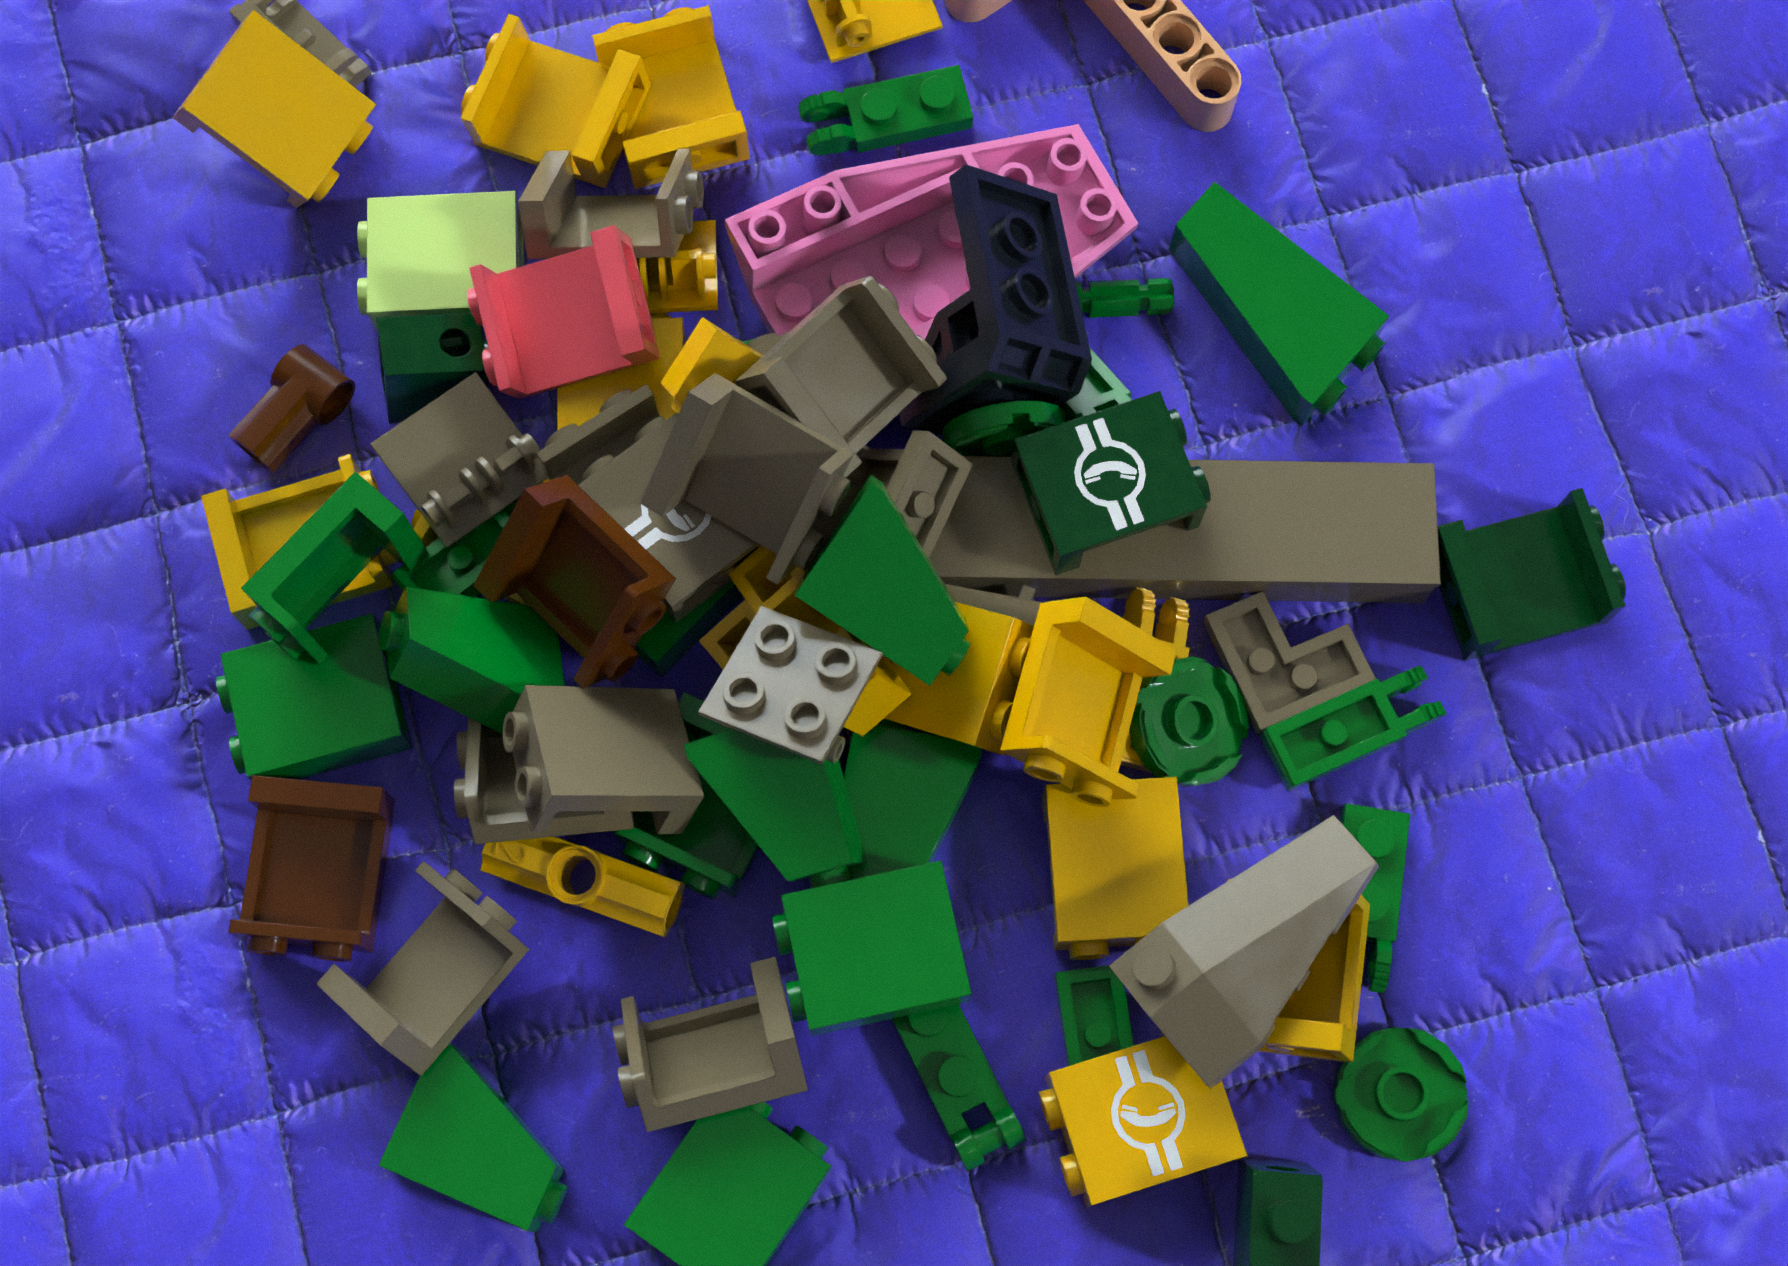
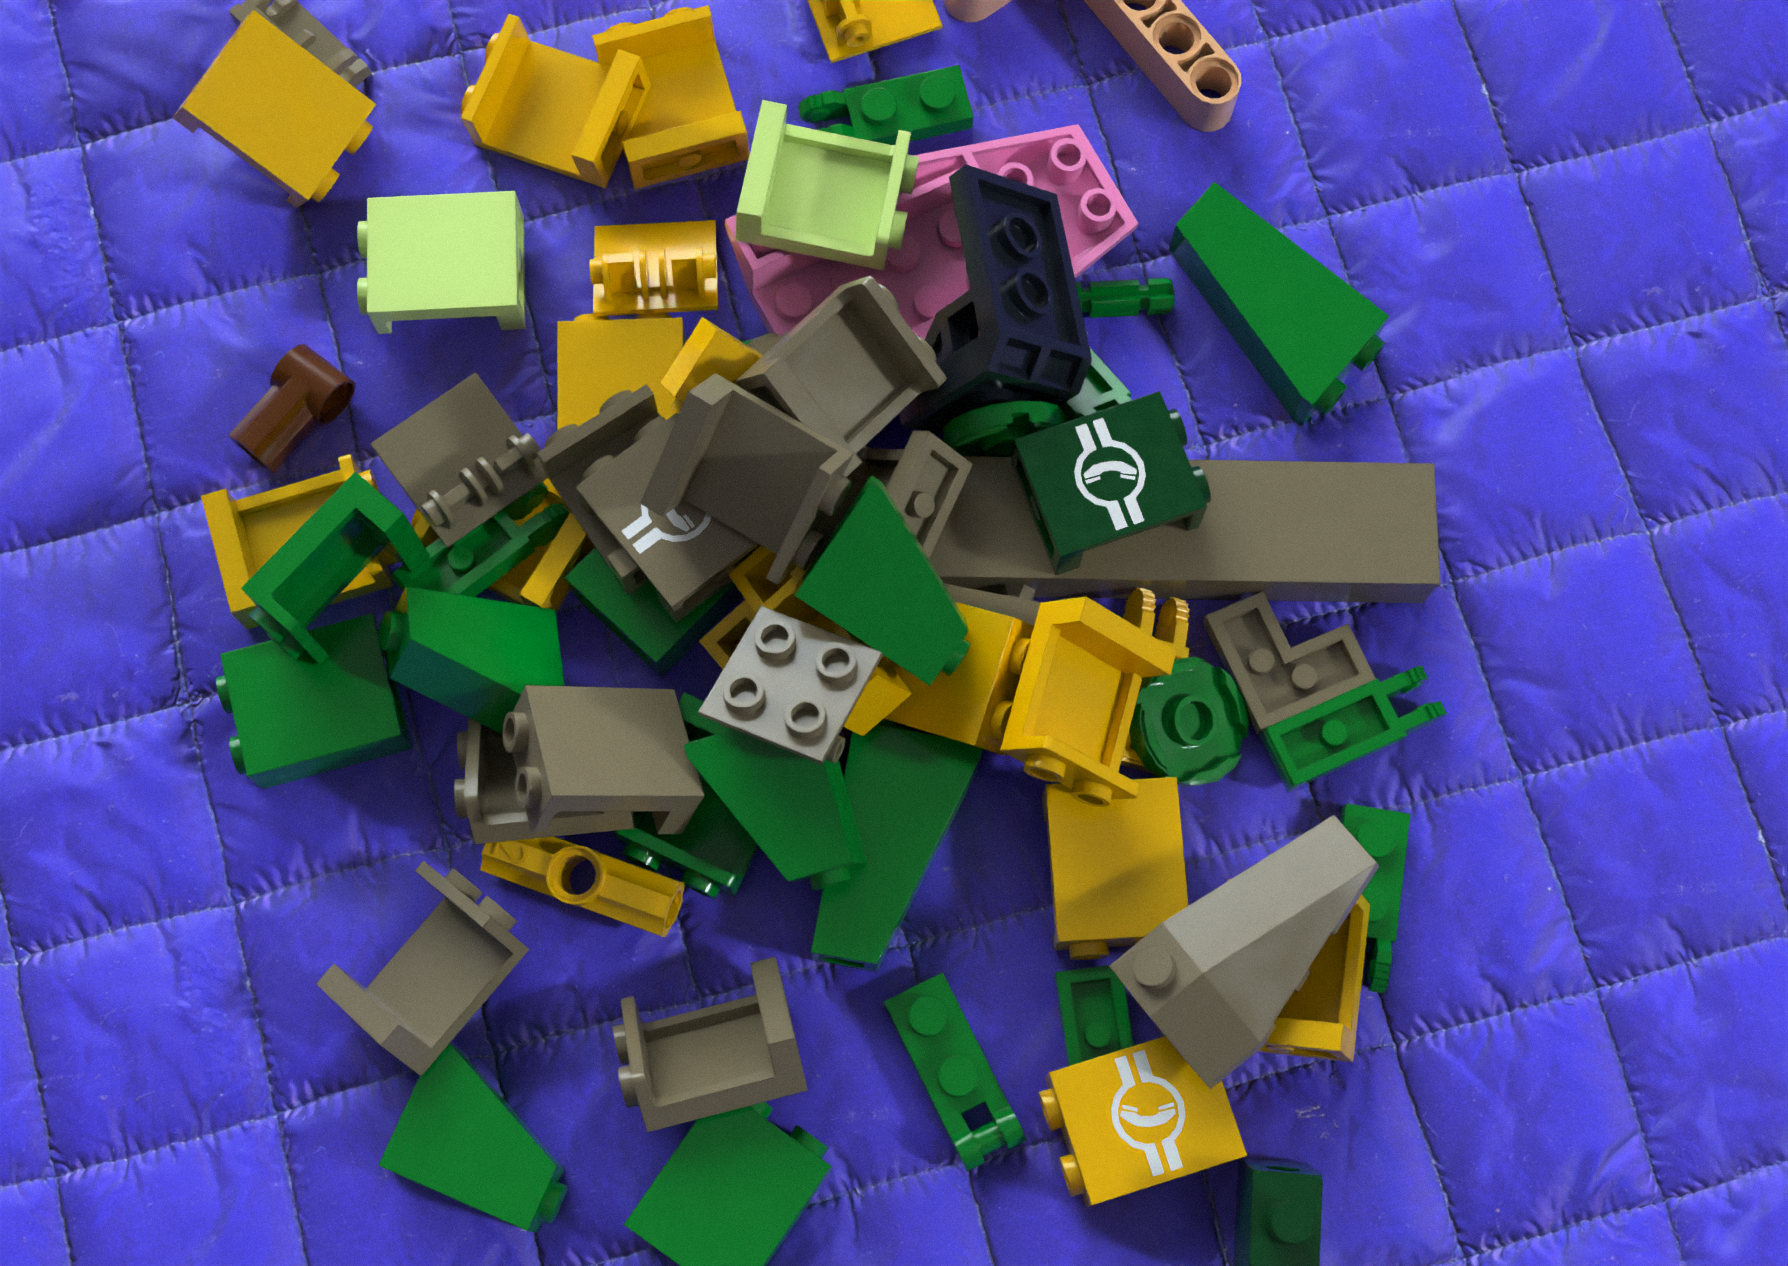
(314, 867): reddish brown panel -> none
(426, 358): dark green torso -> none
(561, 222): dark tan panel -> none
(564, 317): coral panel -> none
(578, 576): reddish brown panel -> none
(824, 192): none -> yellowish green panel
(872, 949): green brick -> none
(1401, 1094): green tile -> none
(1528, 577): dark green panel -> none

